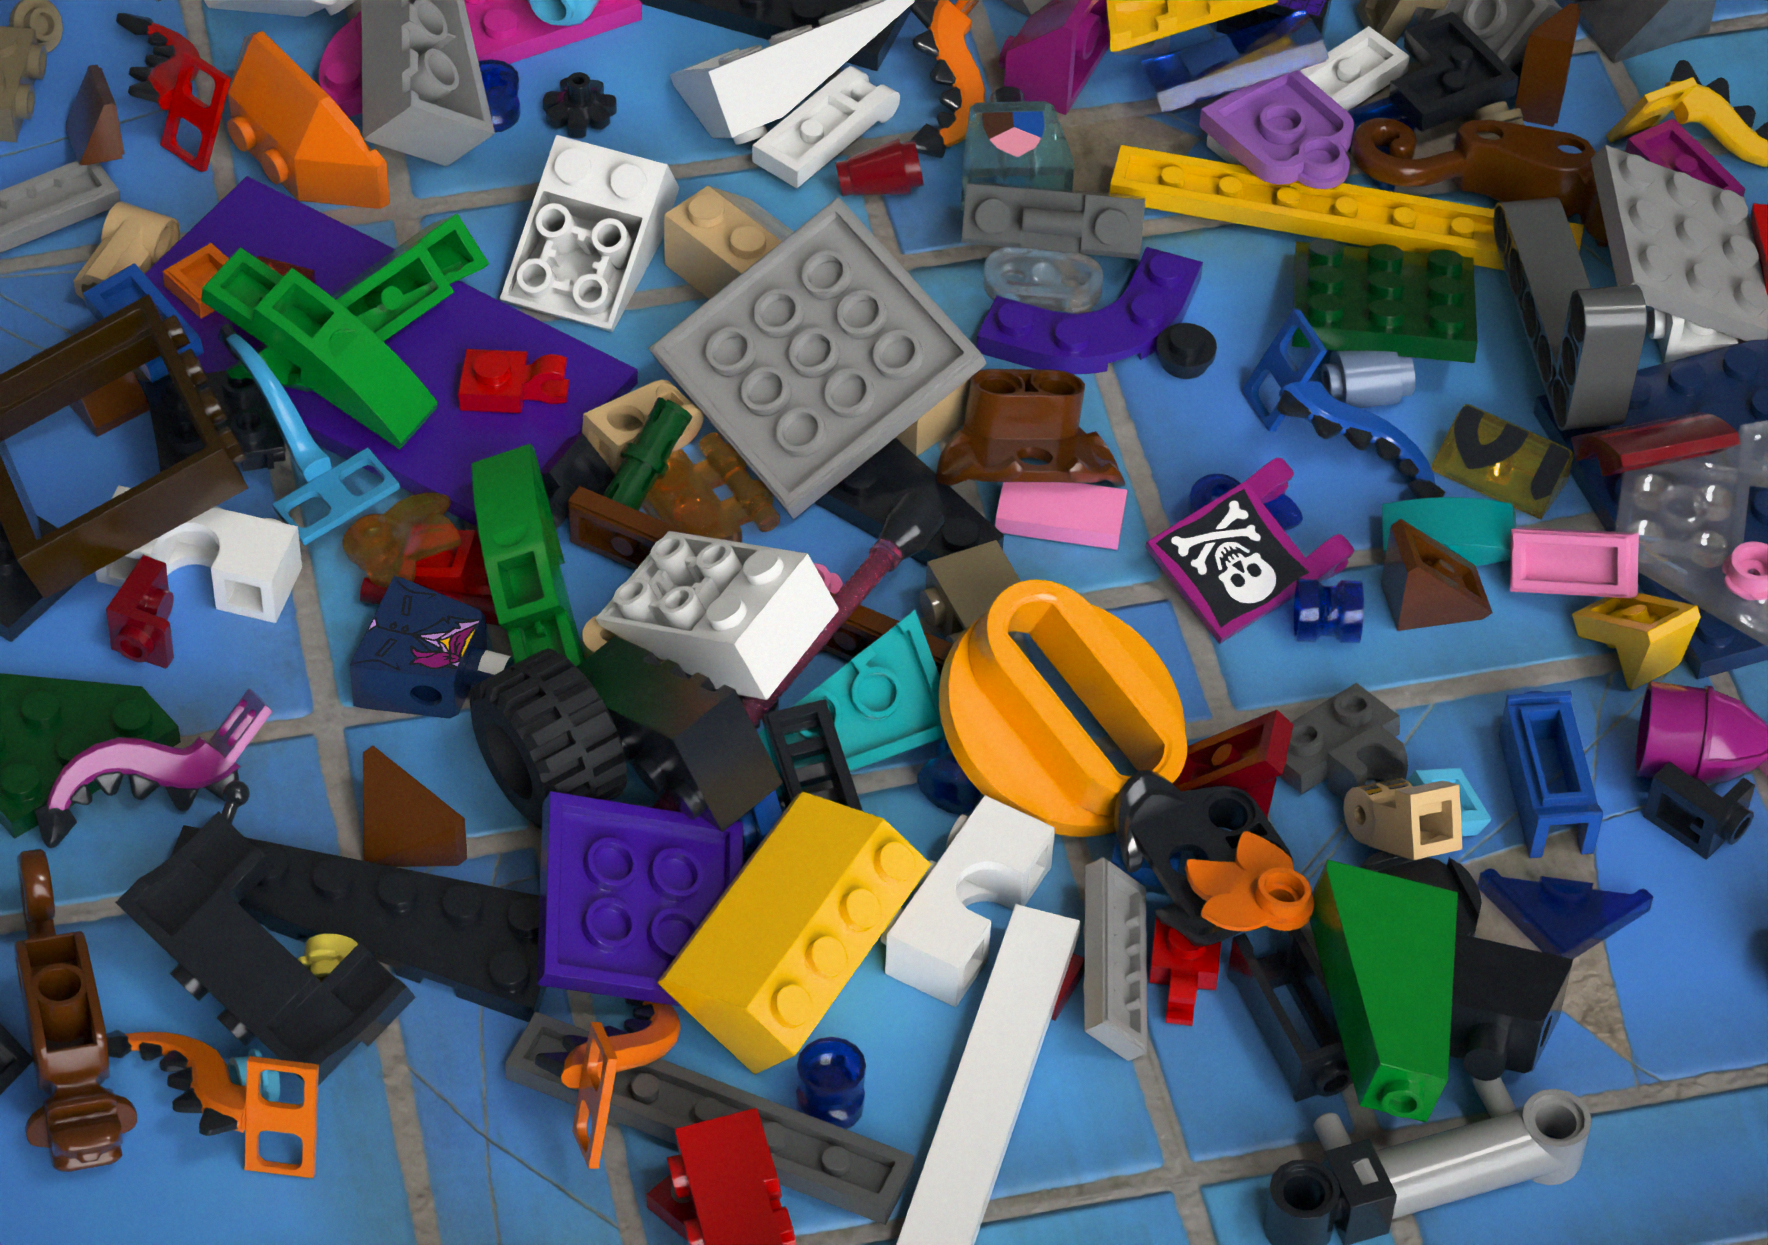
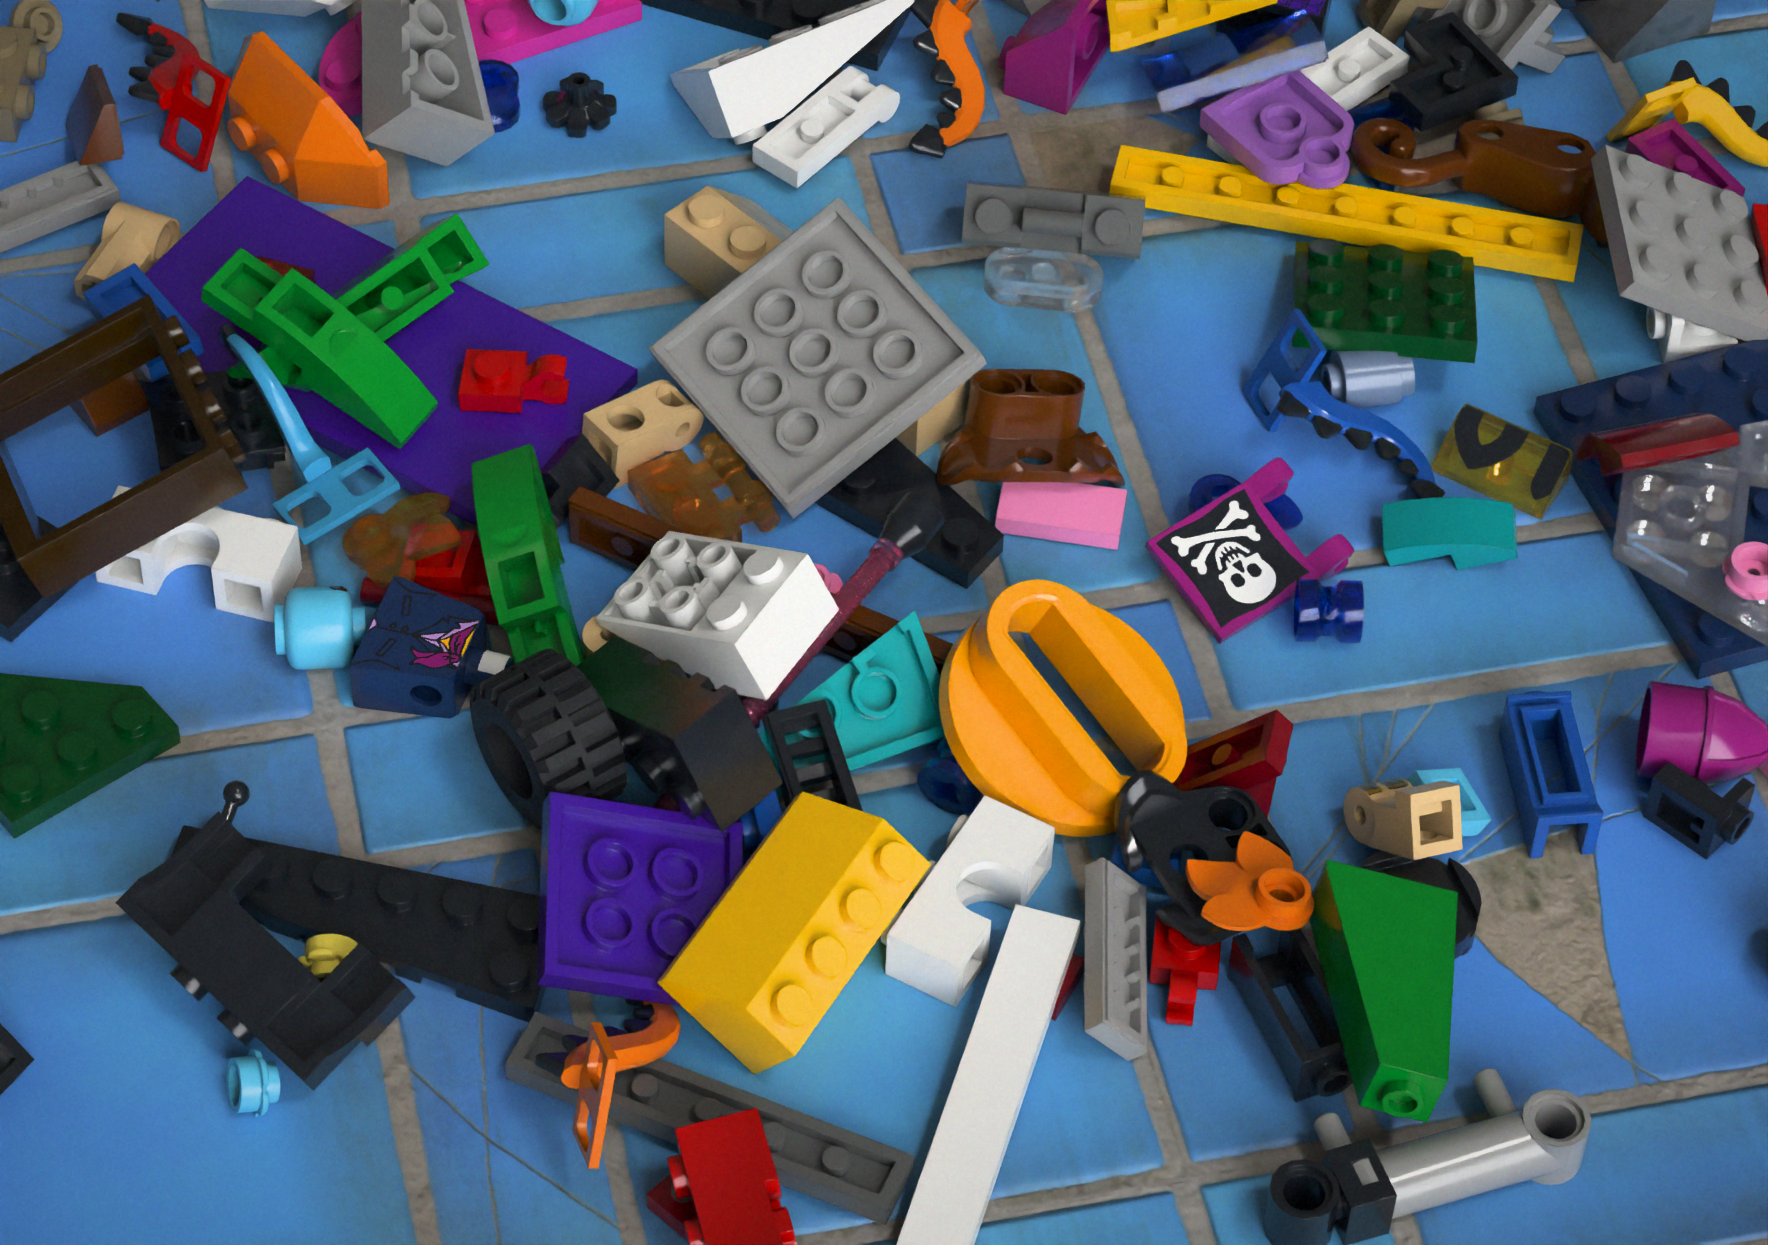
(66, 1034): reddish brown animal -> none
(140, 615): dark red bracket -> none
(152, 766): magenta piece -> none
(191, 274): orange tile -> none
(226, 1105): orange piece -> none
(318, 627): none -> medium azure head
(406, 820): reddish brown slope -> none
(589, 233): white slope -> none
(648, 454): dark green pin -> none
(831, 1081): clear blue wheel -> none
(881, 170): dark red cone -> none
(964, 587): dark tan slope -> none
(1015, 144): clear light blue torso -> none
(1091, 340): dark purple plate -> none
(1186, 350): black plate -> none
(1346, 743): dark grey plate -> none
(1429, 582): reddish brown slope -> none
(1503, 1005): black torso -> none
(1547, 67): reddish brown slope -> none
(1562, 913): clear blue tile -> none
(1574, 562): bright pink tile -> none
(1579, 335): dark grey beam -> none
(1644, 629): yellow slope -> none

